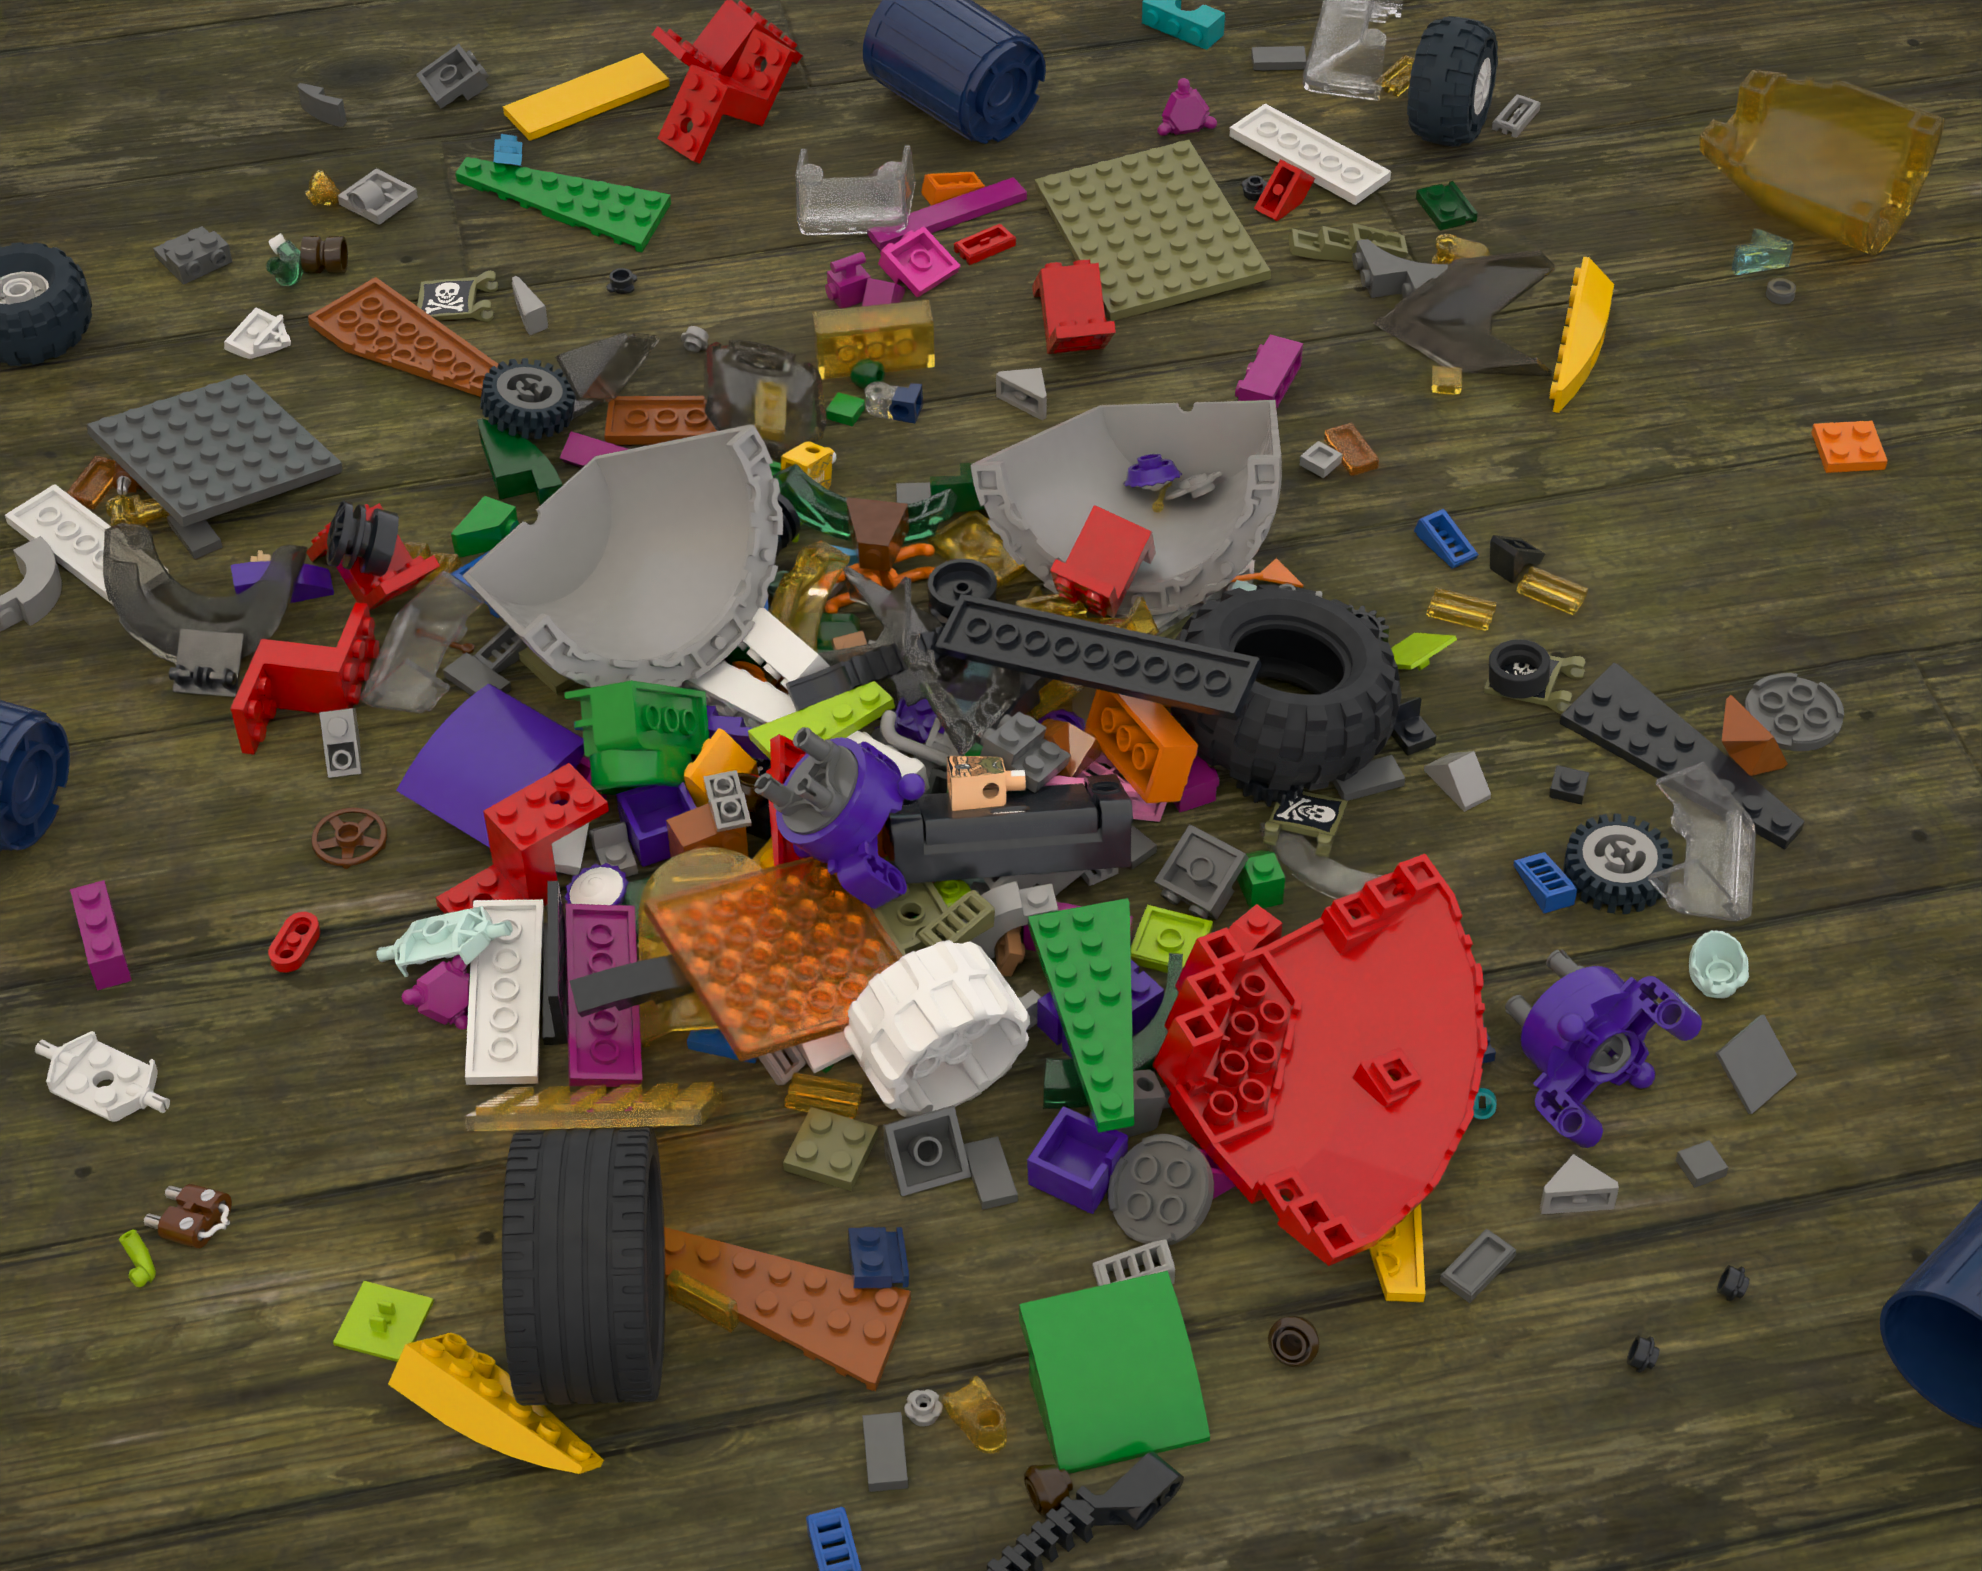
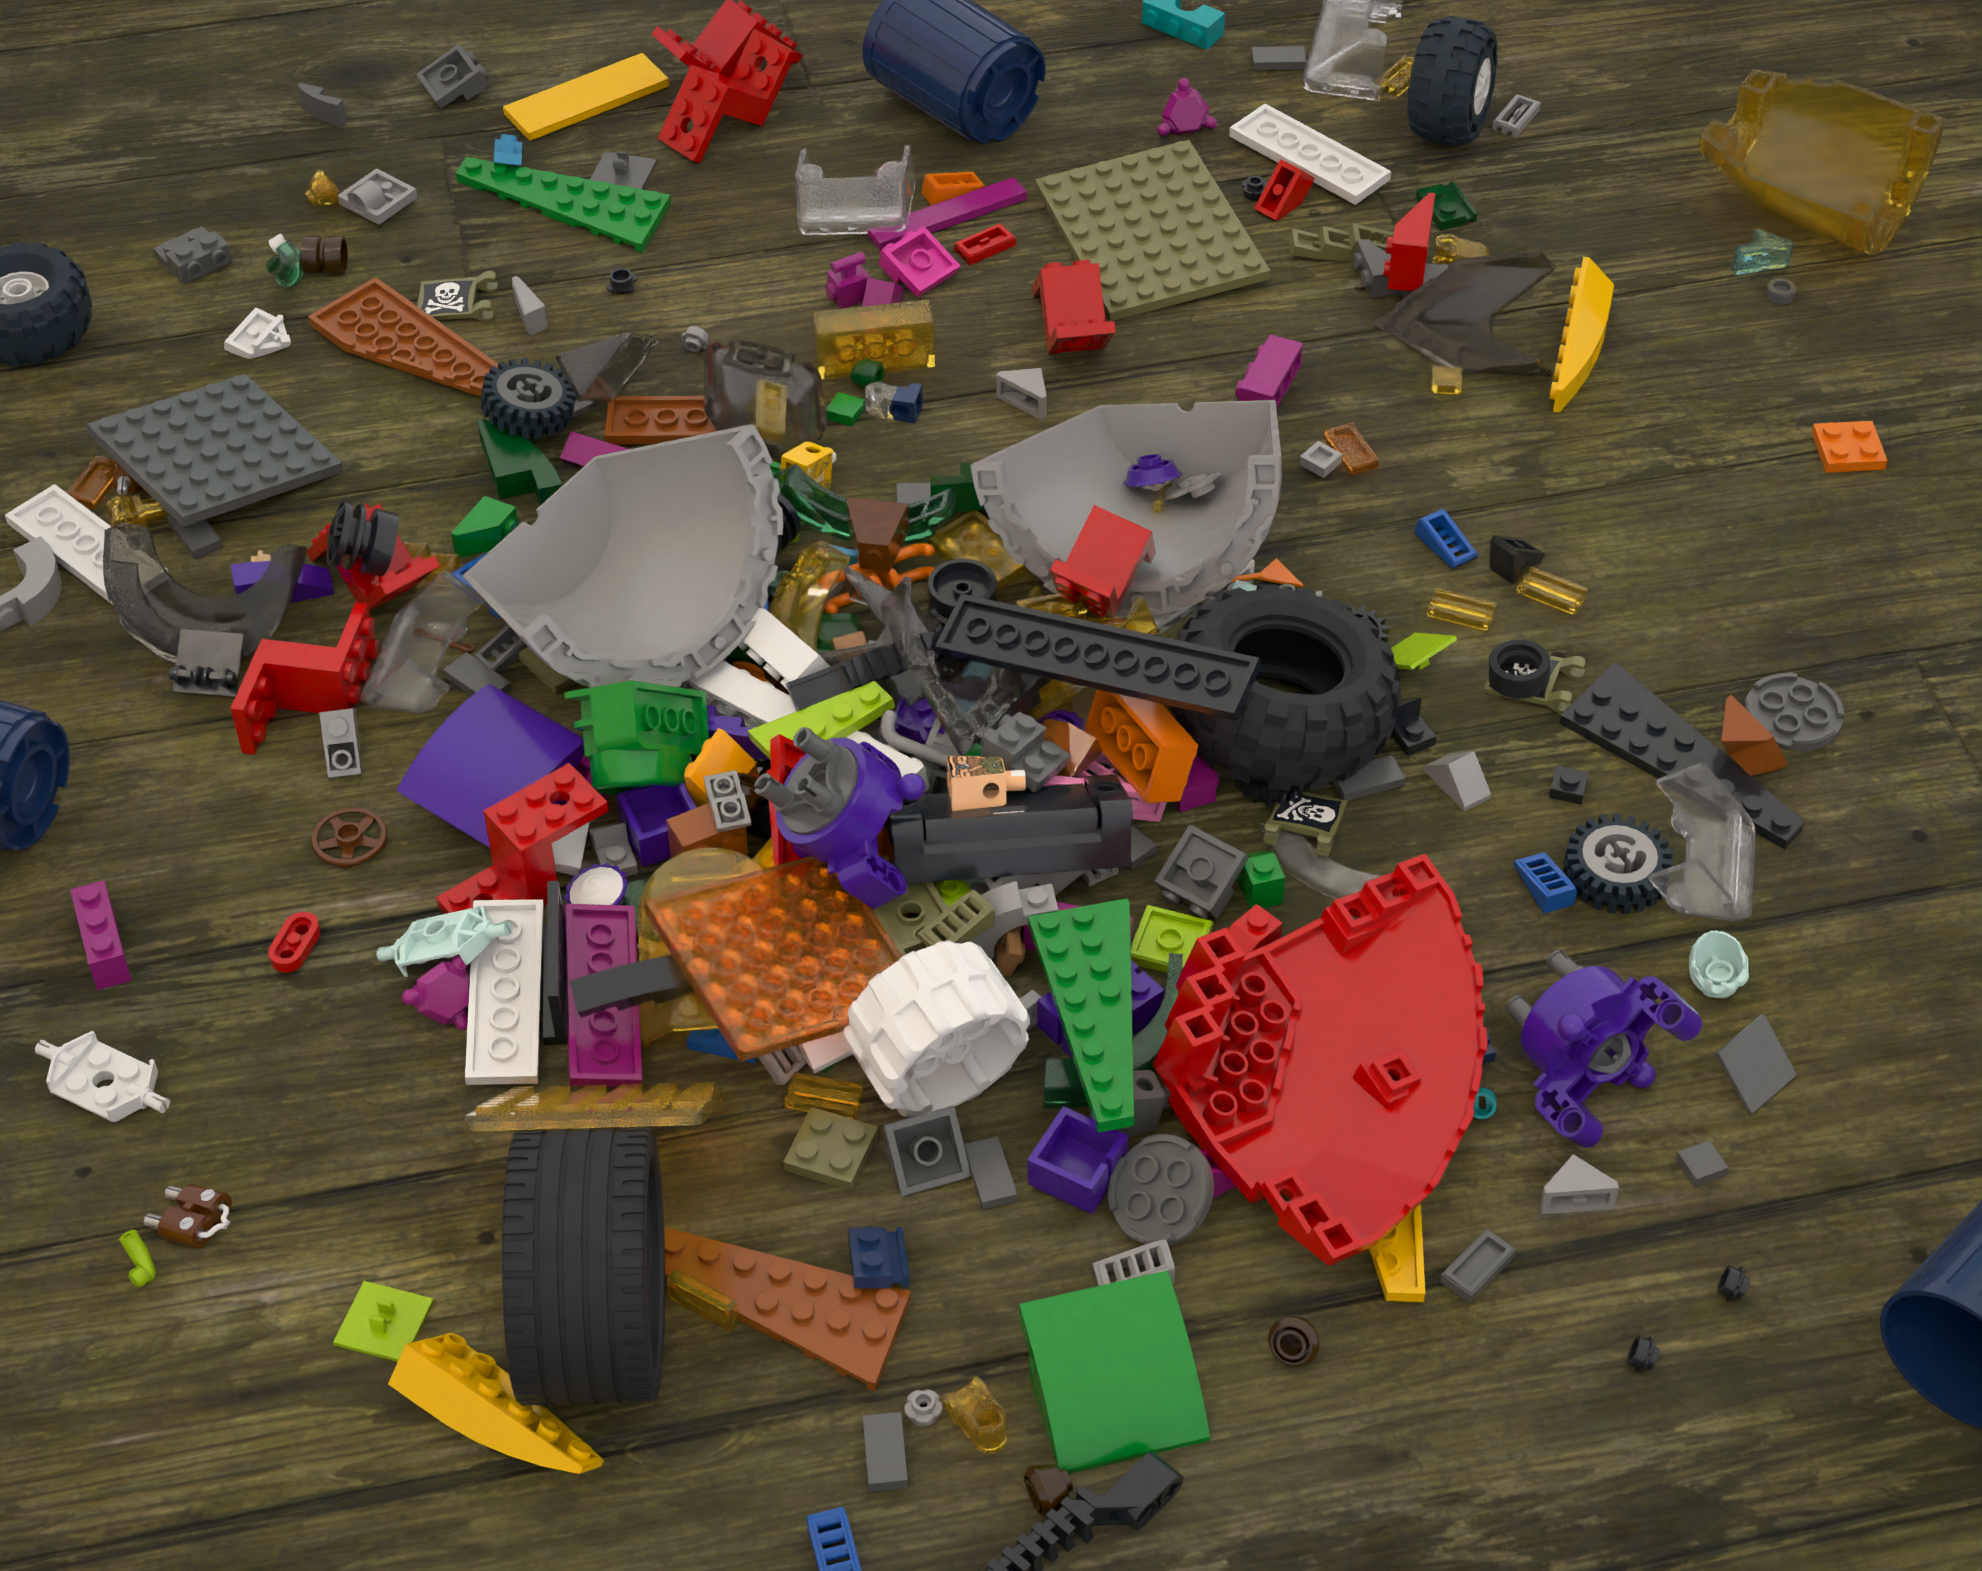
(624, 169): none -> dark grey piece
(1410, 247): none -> red slope

